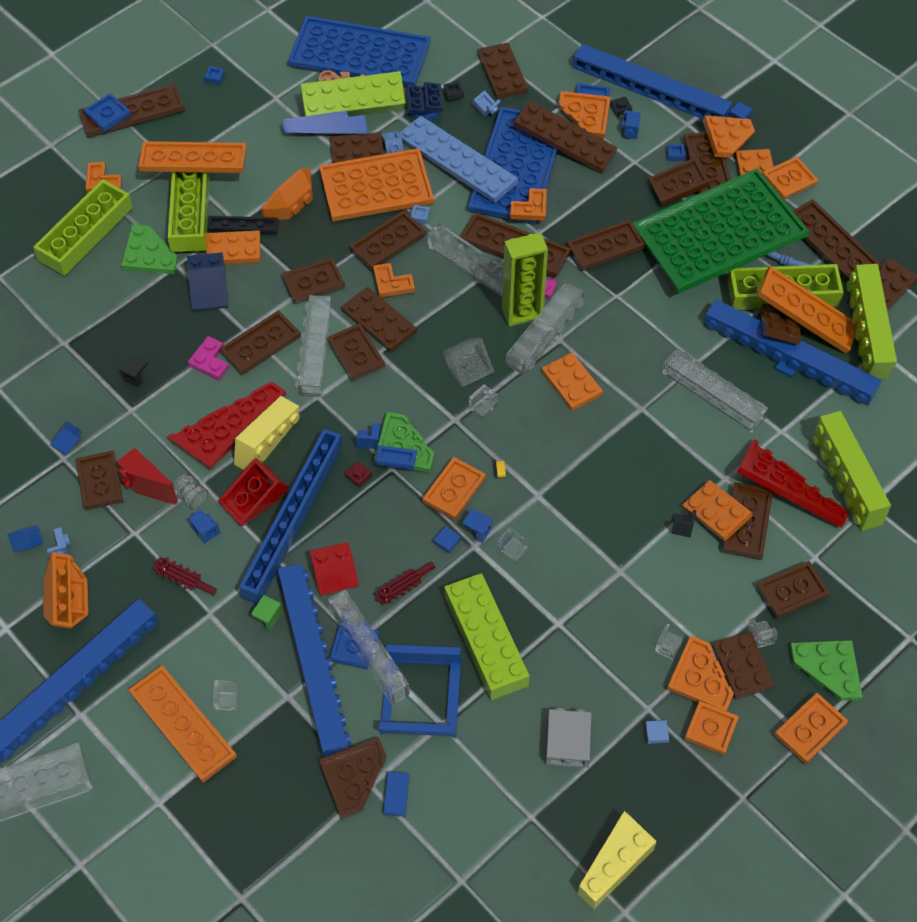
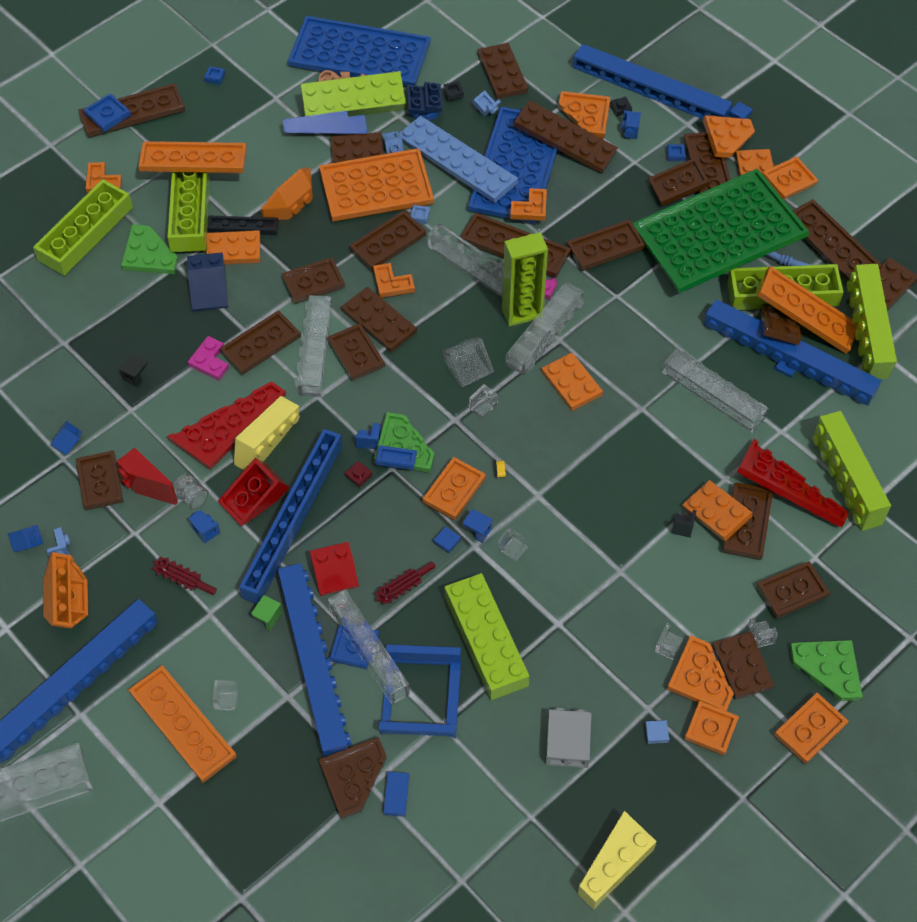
(593, 89): blue tile -> none

